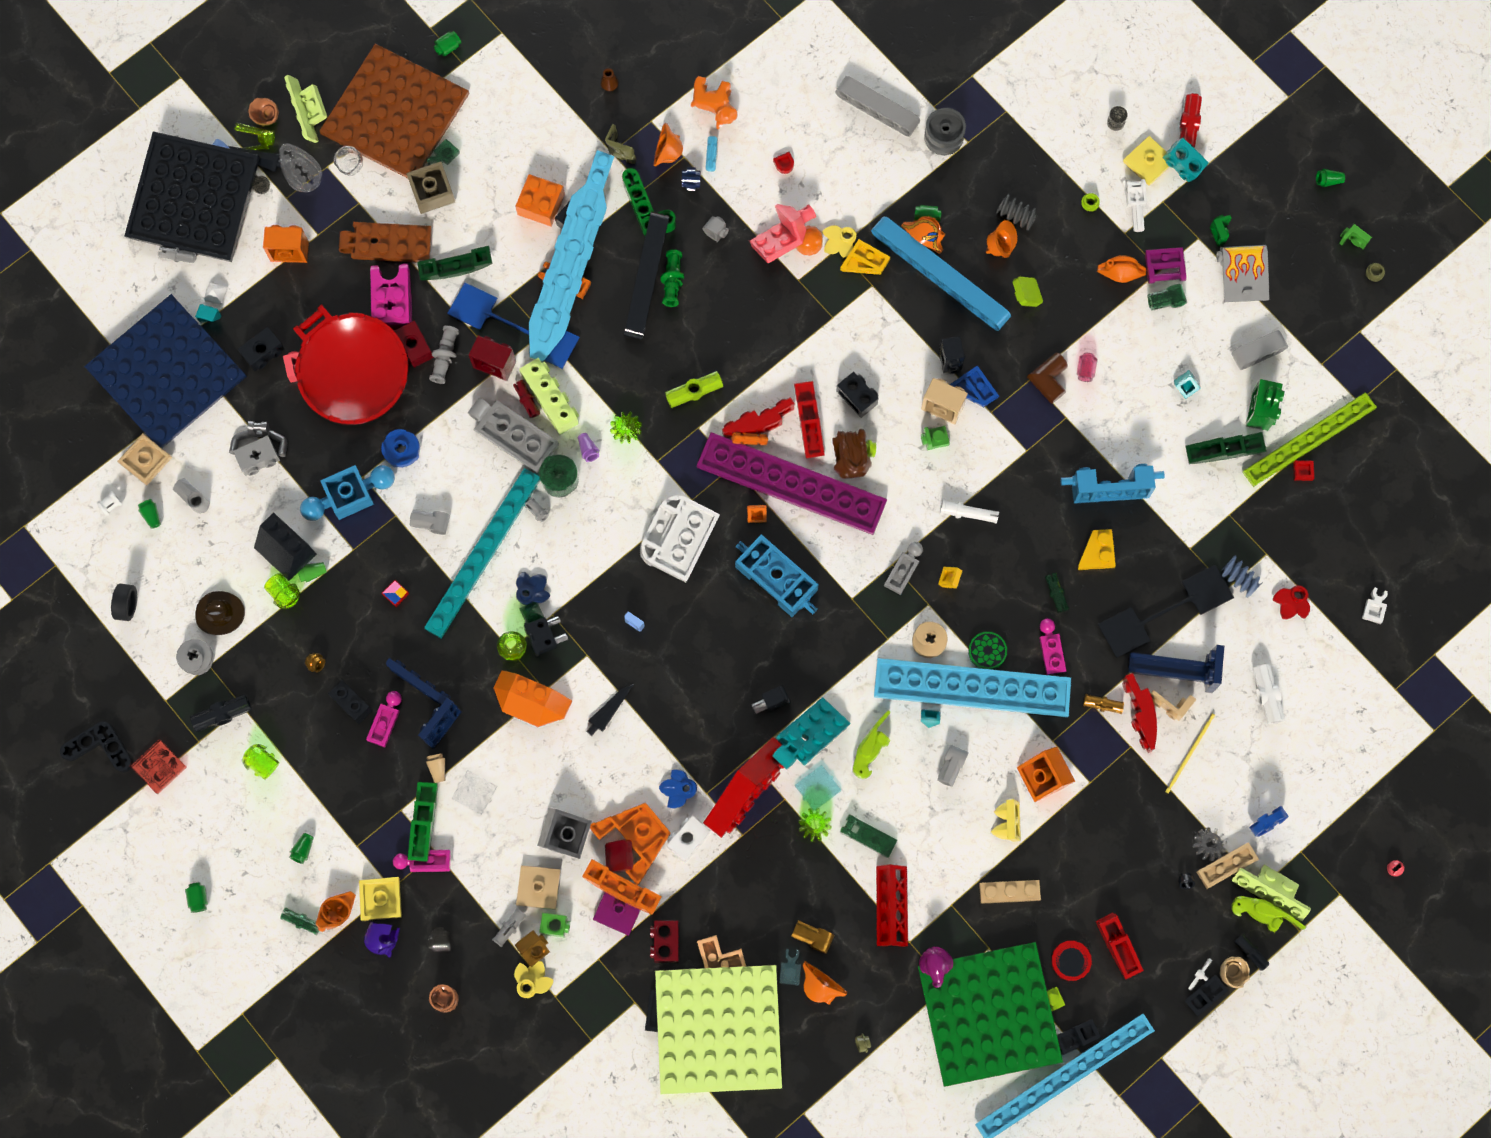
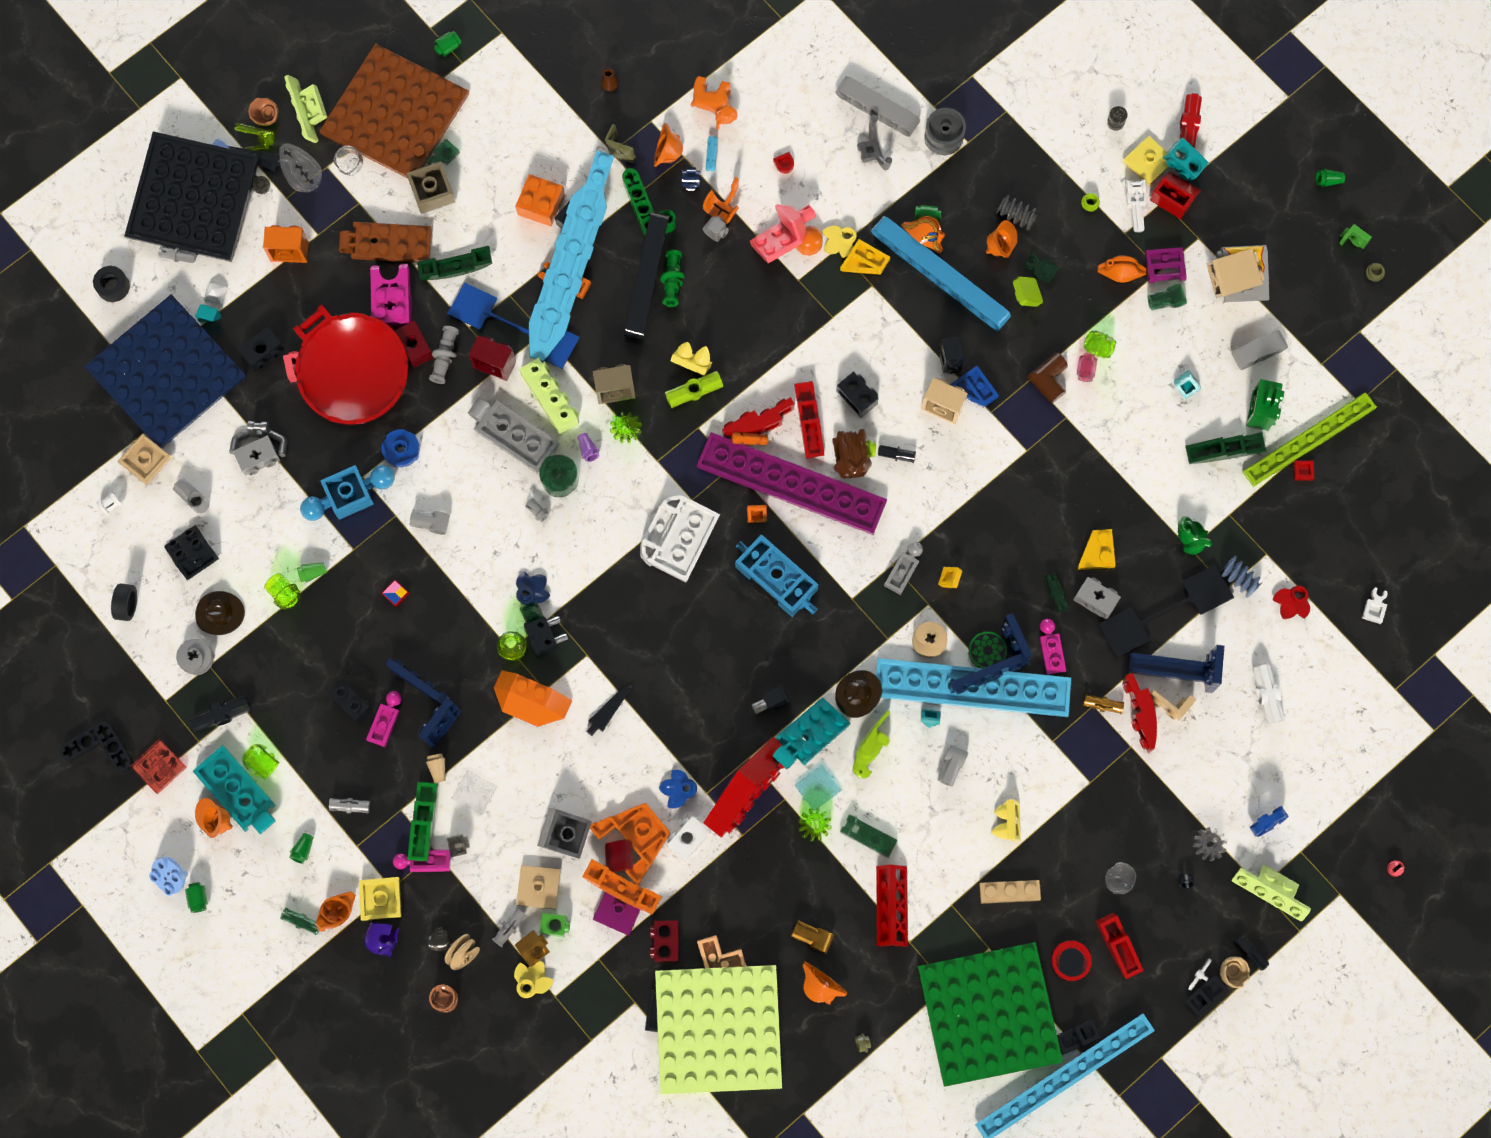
(103, 276): none -> black tyre
(150, 513): green cone -> none
(168, 875): none -> light blue plate
(191, 552): none -> black bracket
(212, 818): none -> orange piece
(231, 785): none -> teal hinge
(282, 547): black slope -> none
(315, 662): pearl gold plate -> none
(349, 805): none -> light grey pin
(458, 844): none -> clear smoke plate
(461, 952): none -> tan piece
(482, 553): teal plate -> none
(526, 399): dark red pin -> none
(614, 384): none -> dark tan brick
(634, 621): light blue tile -> none
(696, 362): none -> light yellow tile
(711, 199): none -> orange helmet
(790, 971): clear light blue plate -> none
(858, 693): none -> dark brown hat
(873, 144): none -> flat silver piece
(896, 453): none -> black axle
(935, 437): bright green bracket -> none
(936, 963): magenta hair -> none
(959, 510): white pin -> none
(1018, 648): none -> dark blue bracket
(1043, 270): none -> clear green plate
(1045, 774): orange slope -> none
(1055, 999): lime plate -> none
(1099, 344): none -> clear neon green gear
(1101, 607): none -> light grey brick
(1120, 878): none -> clear hair
(1138, 486): dark azure brick -> none
(1174, 194): none -> red slope
(1190, 753): light yellow piece -> none
(1192, 536): none -> green hair
(1218, 230): green bracket -> none
(1227, 865): tan plate -> none
(1235, 273): none -> tan slope
(1263, 912): lime animal -> none

